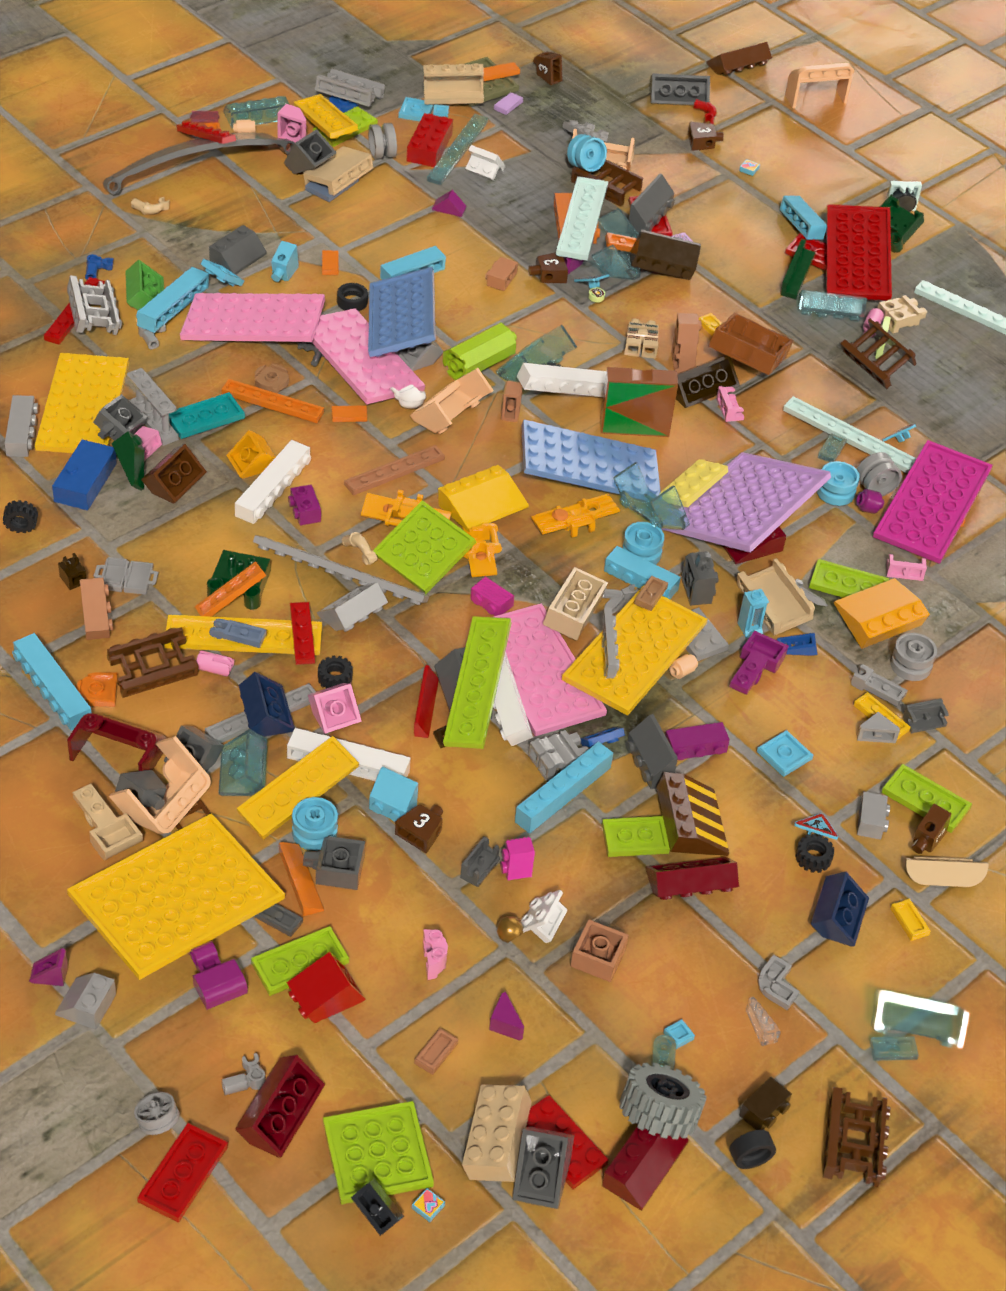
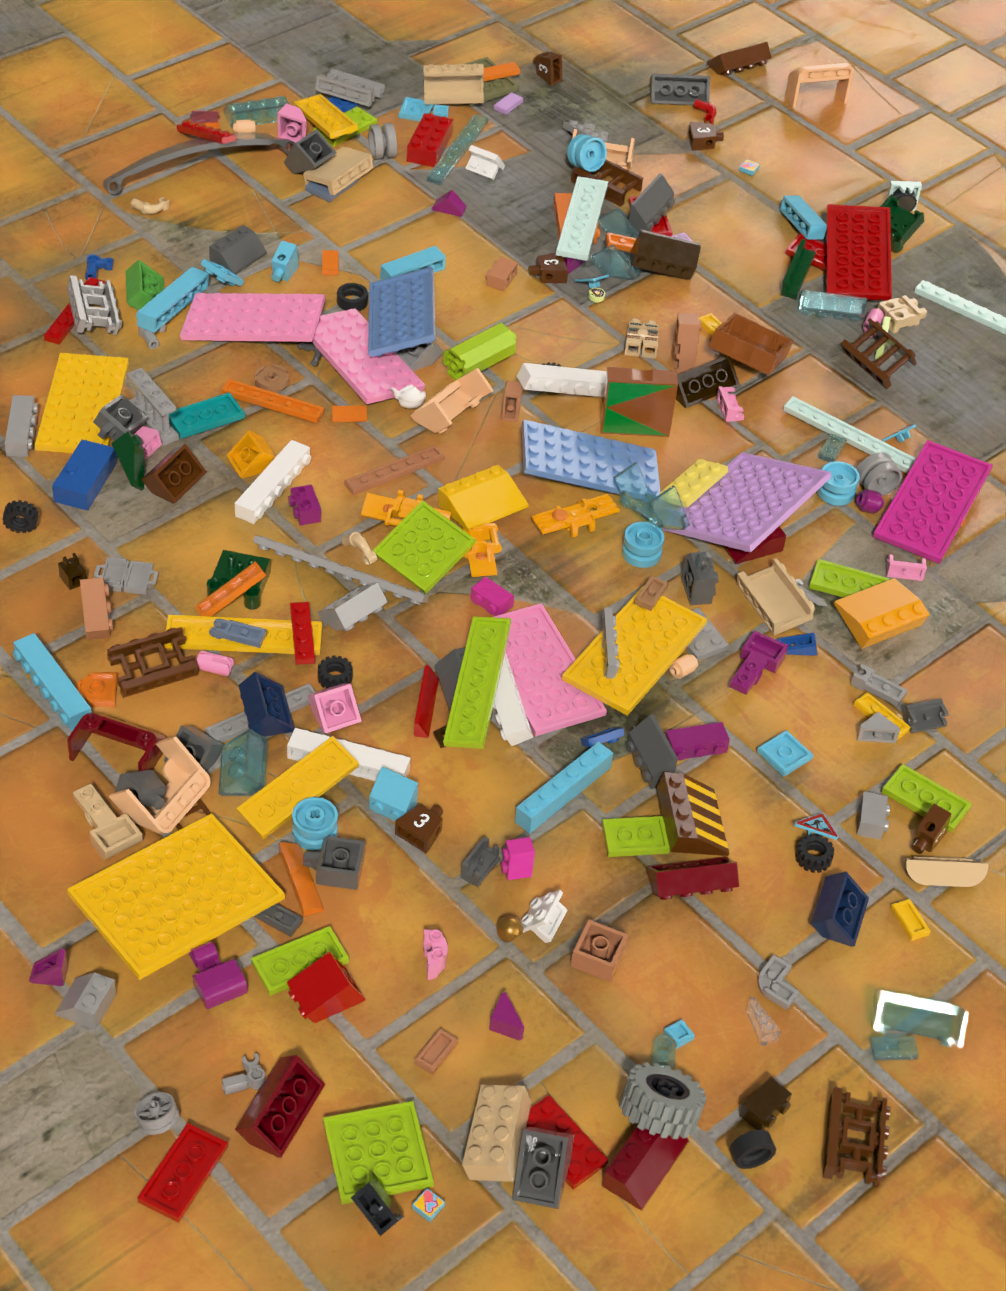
(544, 349): clear light blue windscreen -> none
(555, 752): light grey hips -> none
(575, 603): tan brick -> none
(618, 595): light grey piece -> none
(638, 570): medium azure brick -> none
(752, 612): medium azure window -> none
(913, 656): light grey wheel -> none

